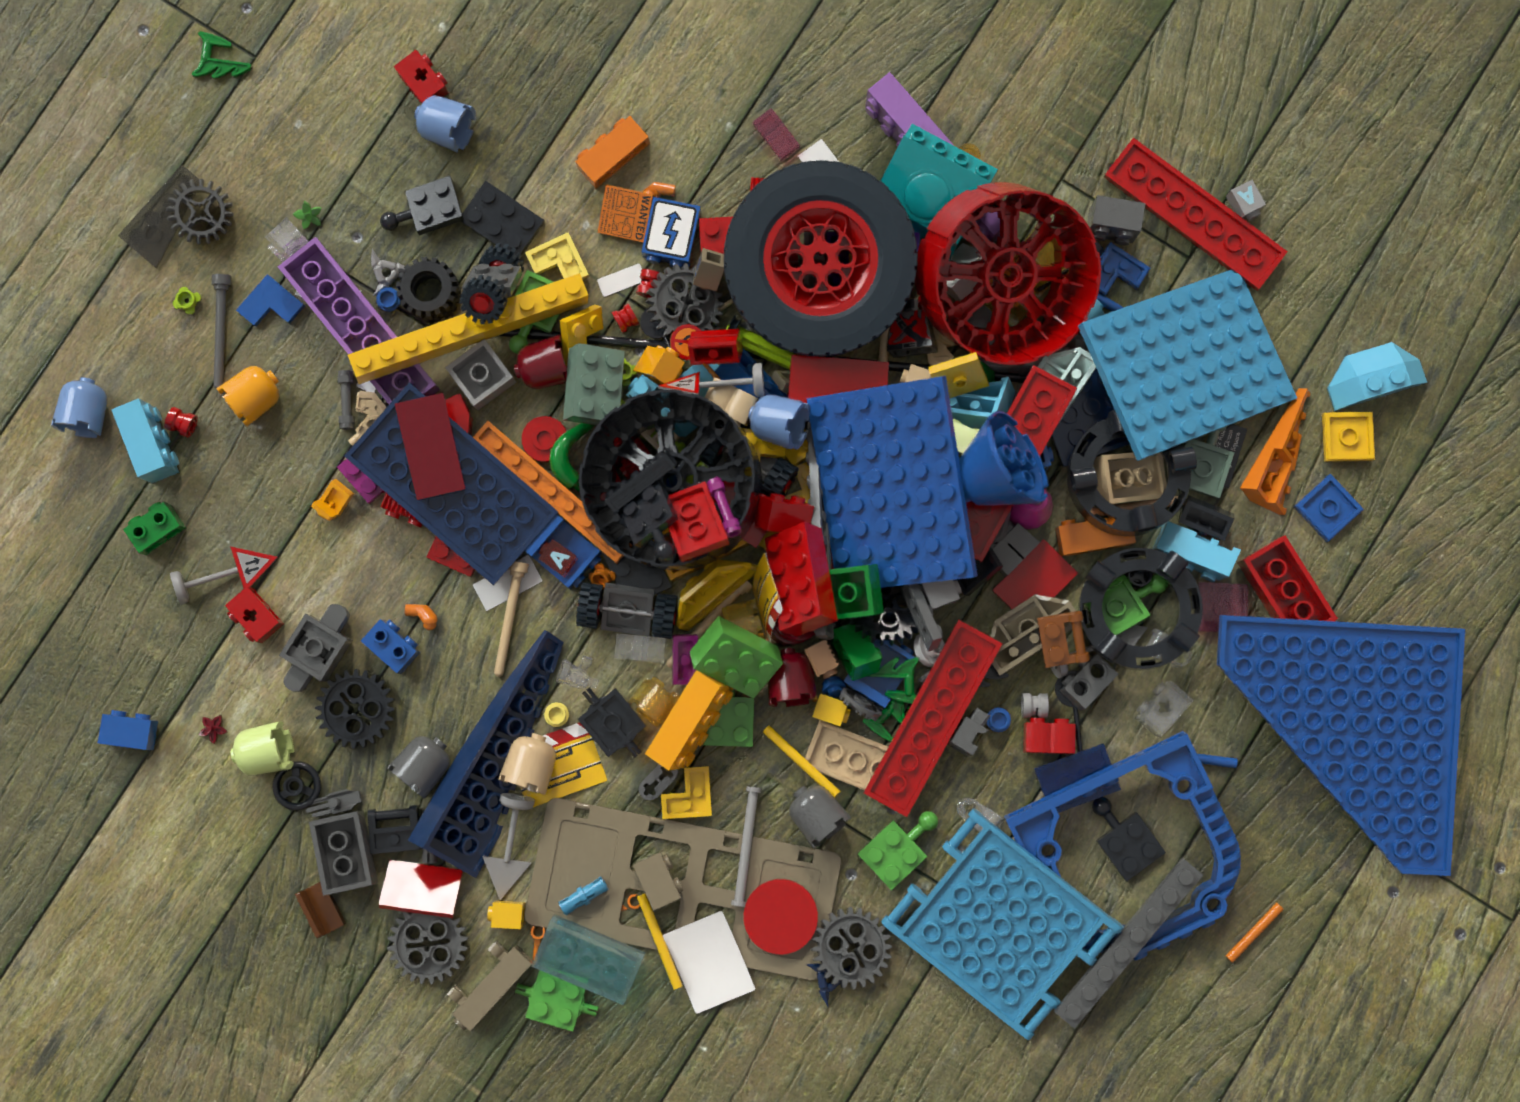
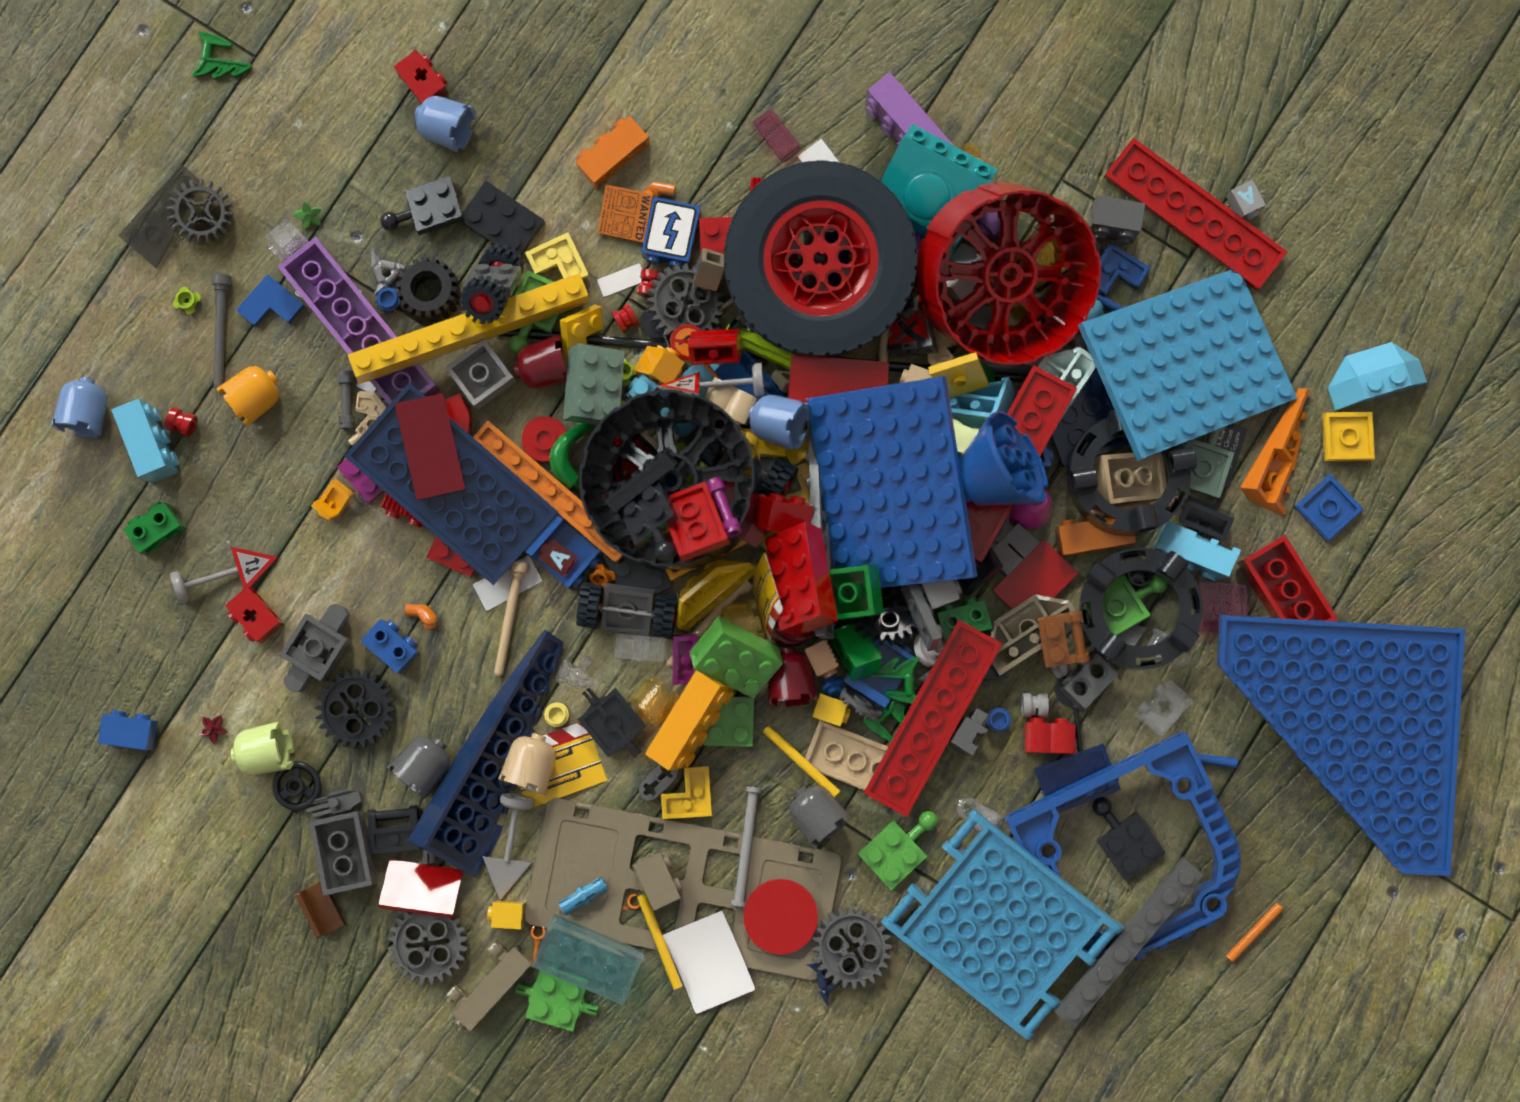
(972, 613): none -> green brick

